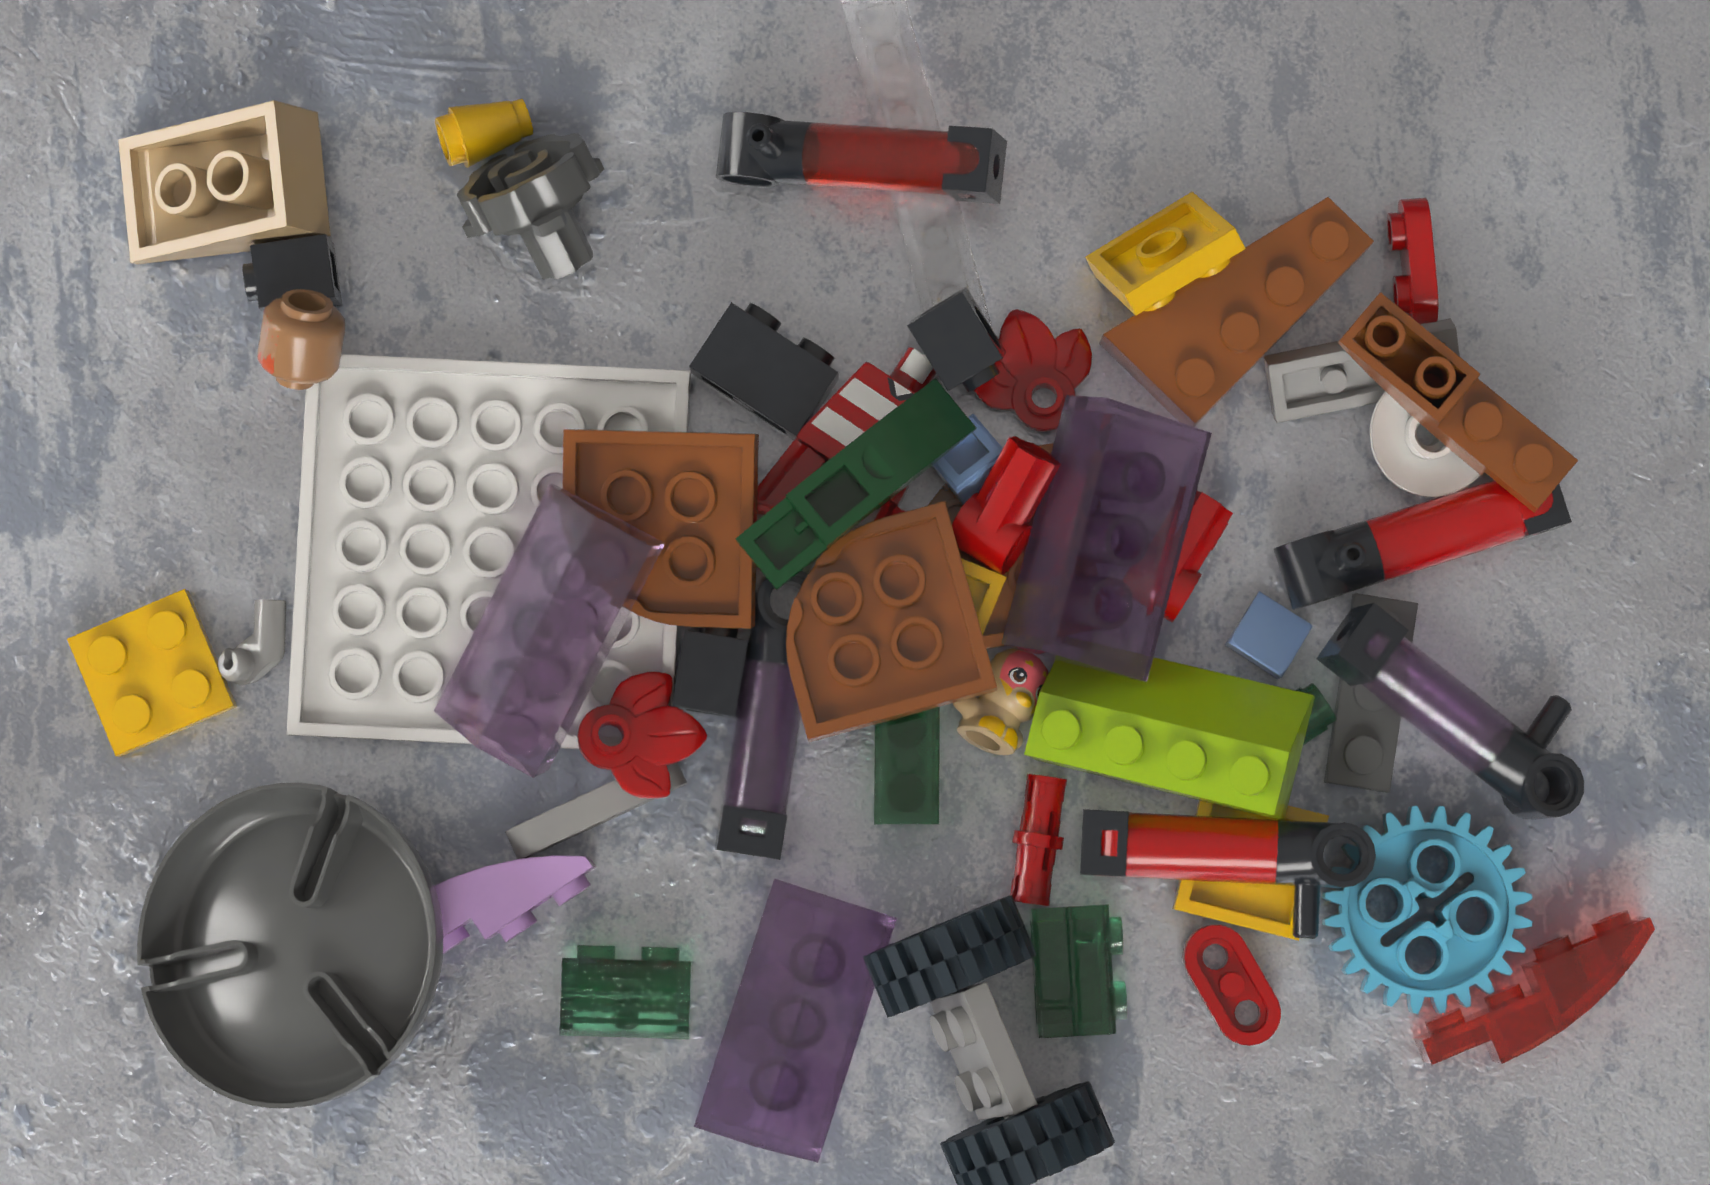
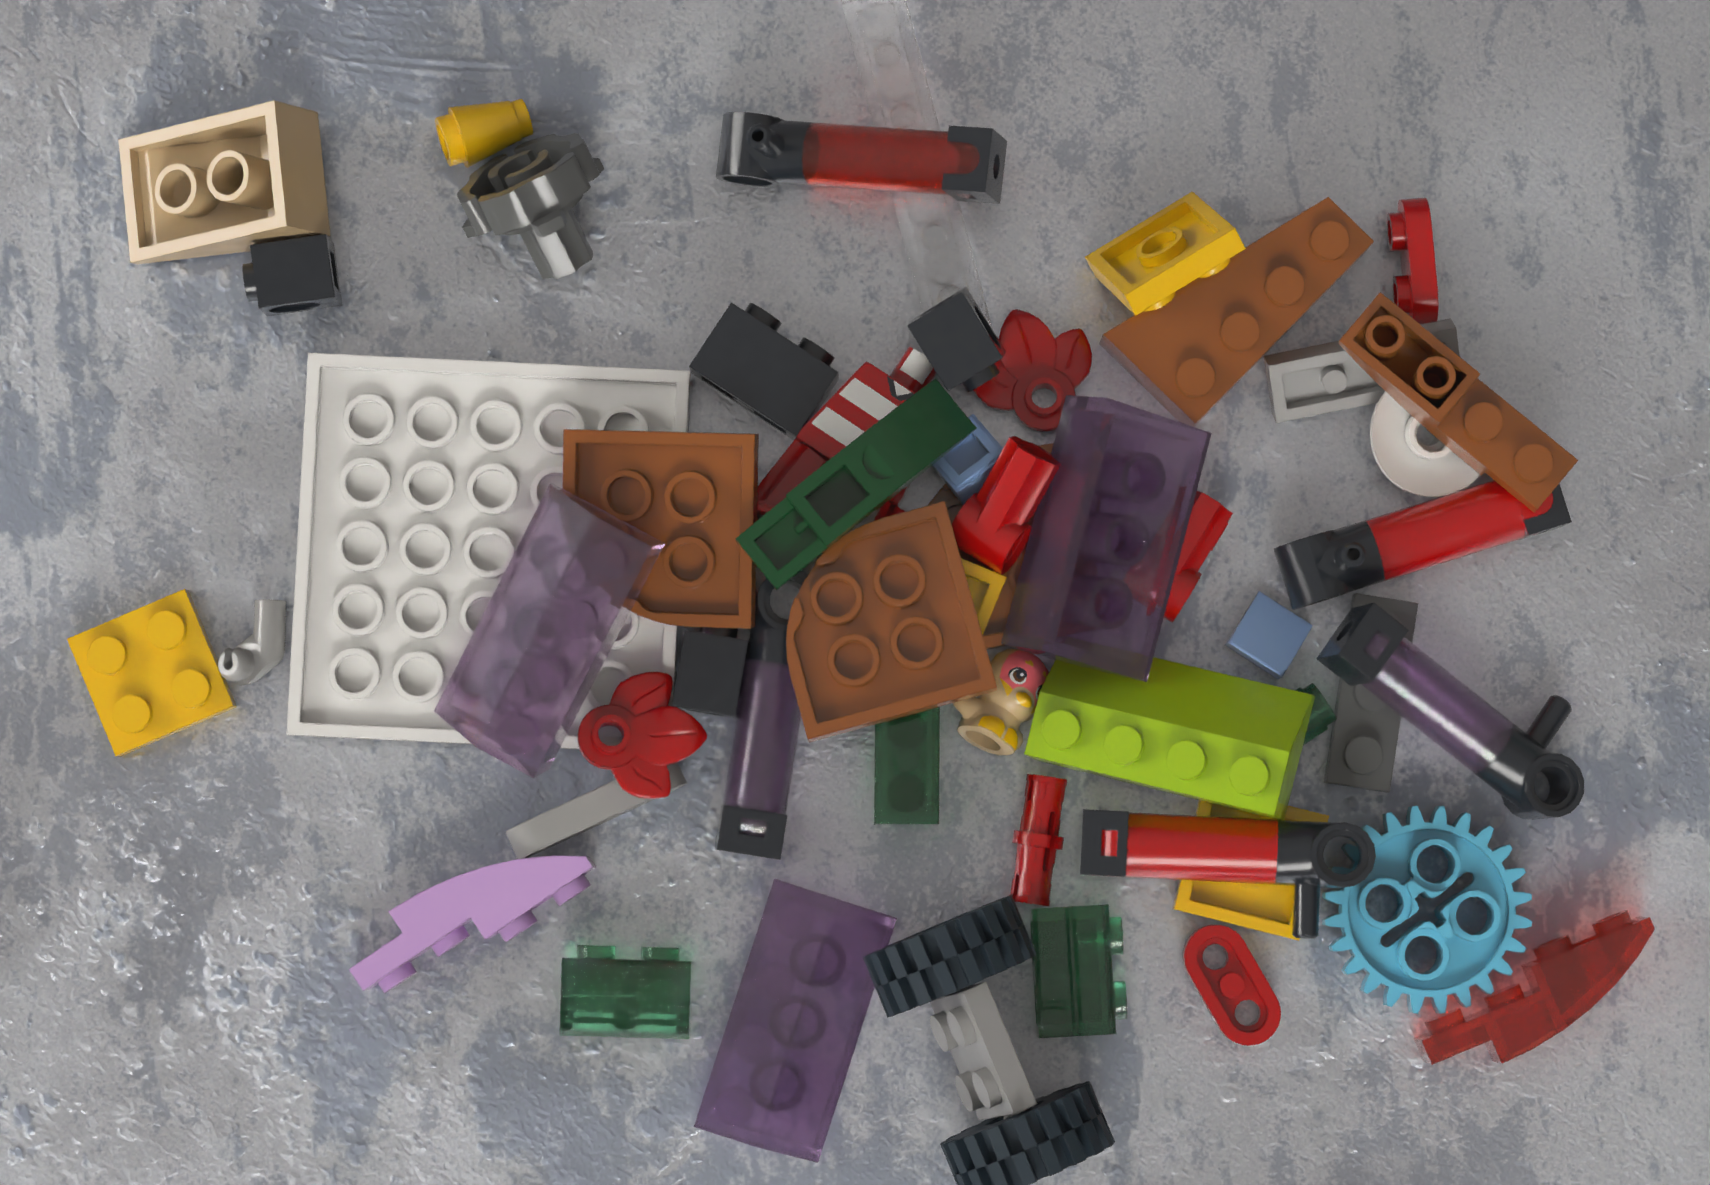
(290, 945): dark grey piece -> none
(301, 339): medium nougat head -> none

